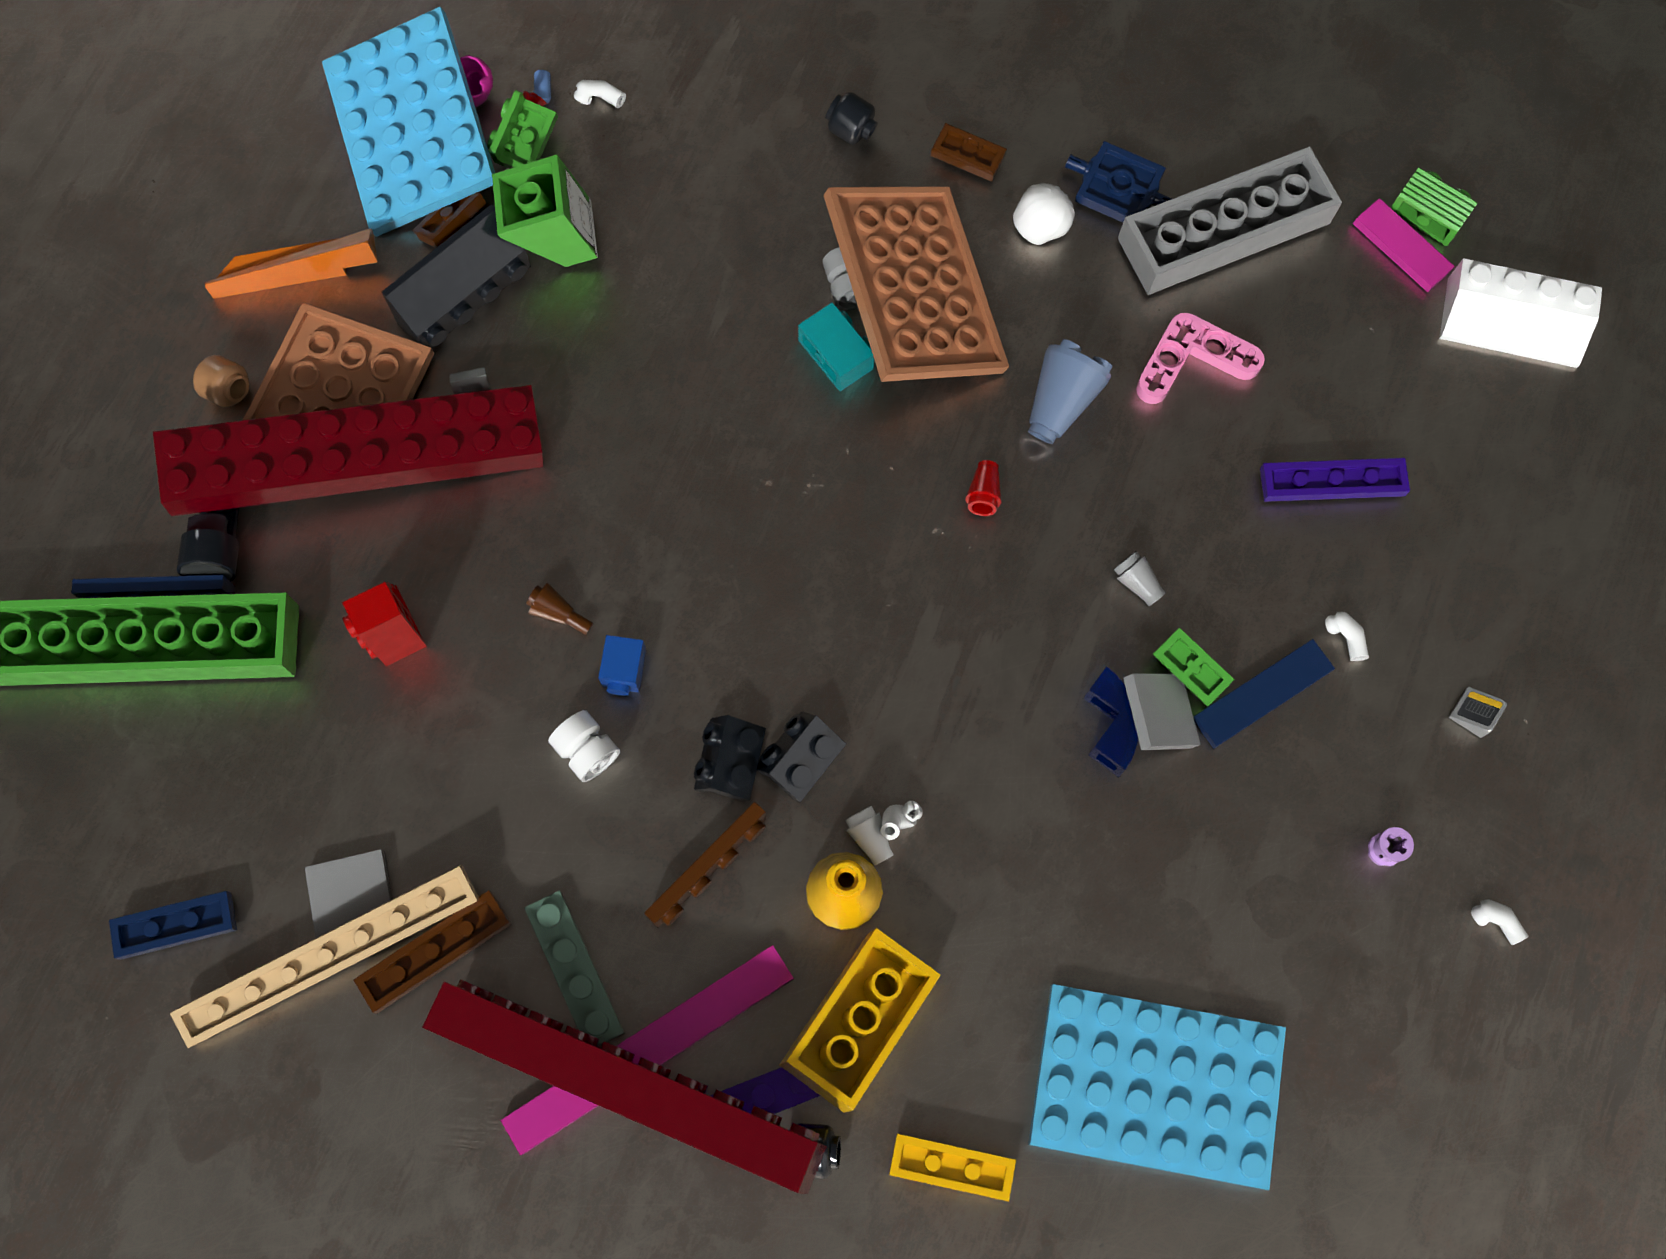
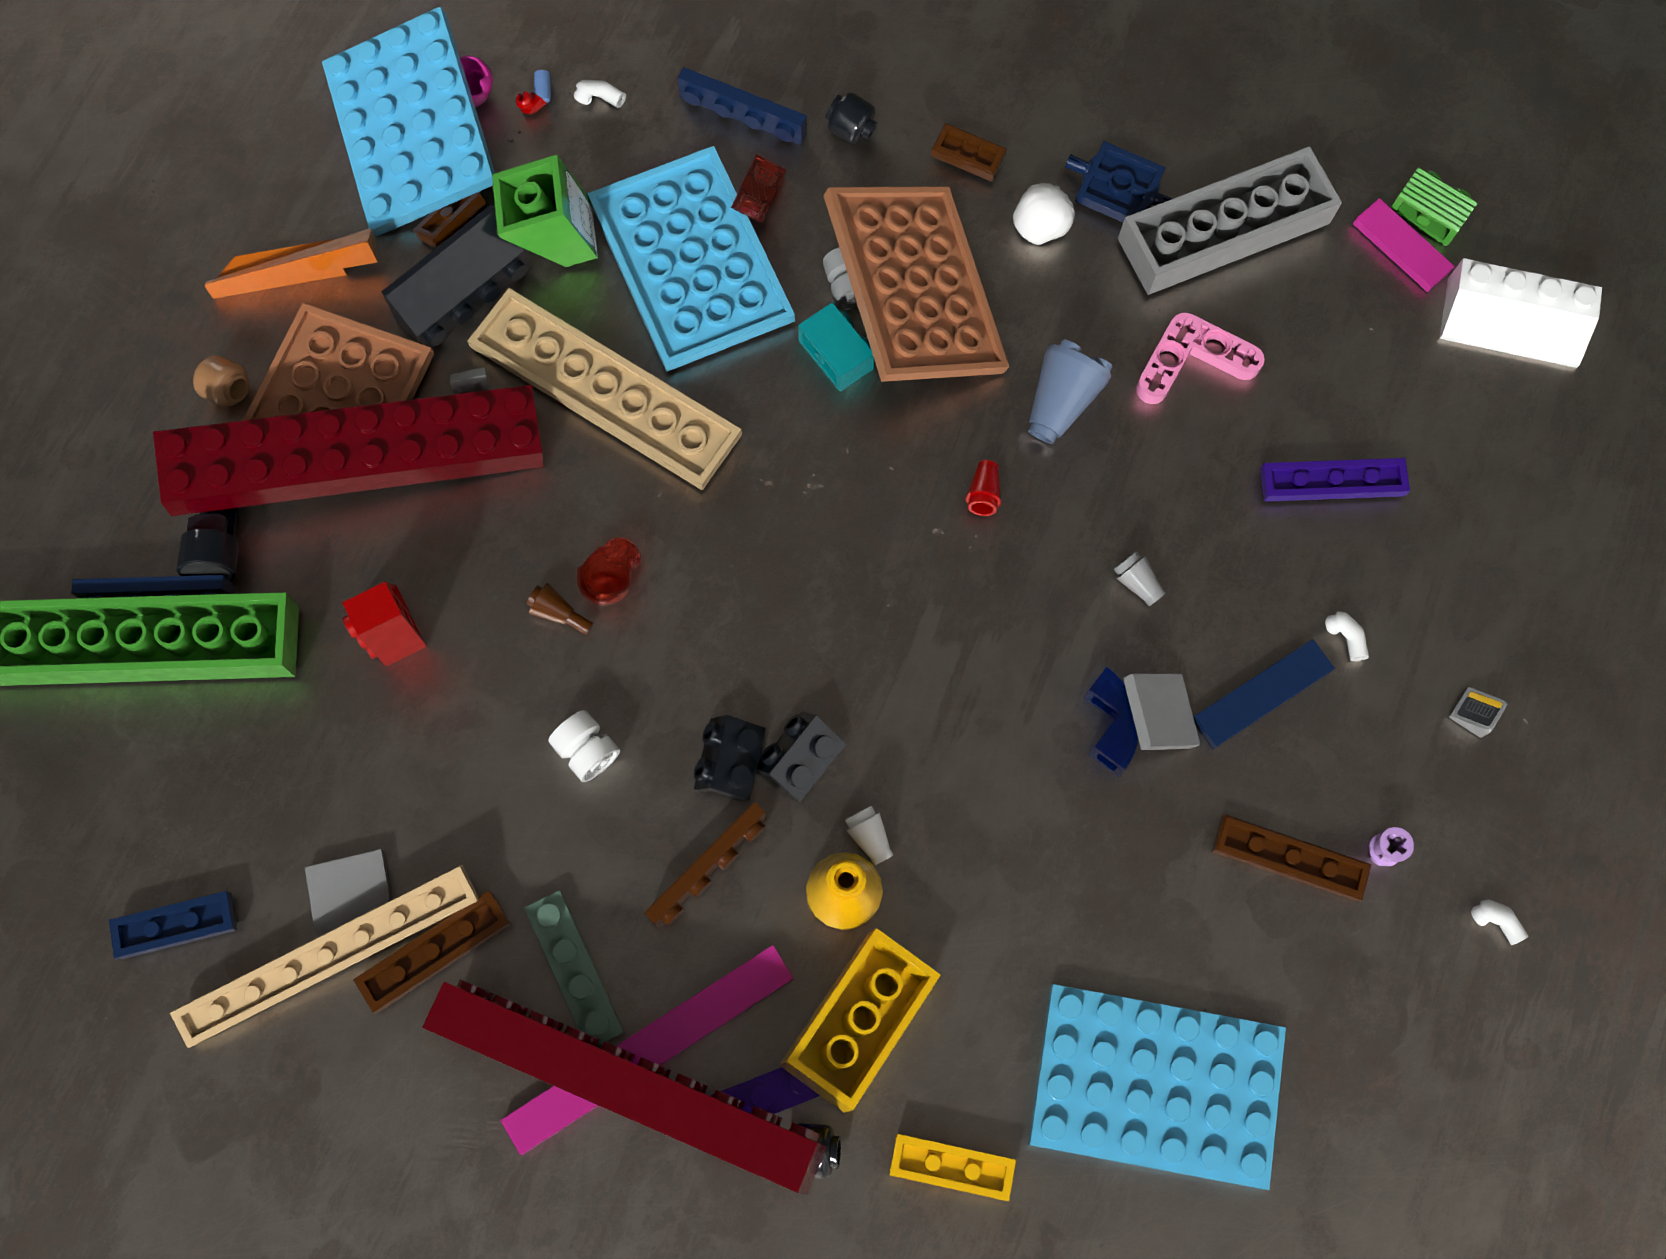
(521, 132): bright green bracket -> none
(605, 388): none -> tan plate
(607, 572): none -> clear red hair
(622, 665): blue brick -> none
(690, 258): none -> medium azure plate
(742, 106): none -> dark blue plate
(758, 188): none -> clear red tile
(899, 817): white arm -> none
(1193, 667): bright green hinge -> none
(1291, 858): none -> reddish brown tile

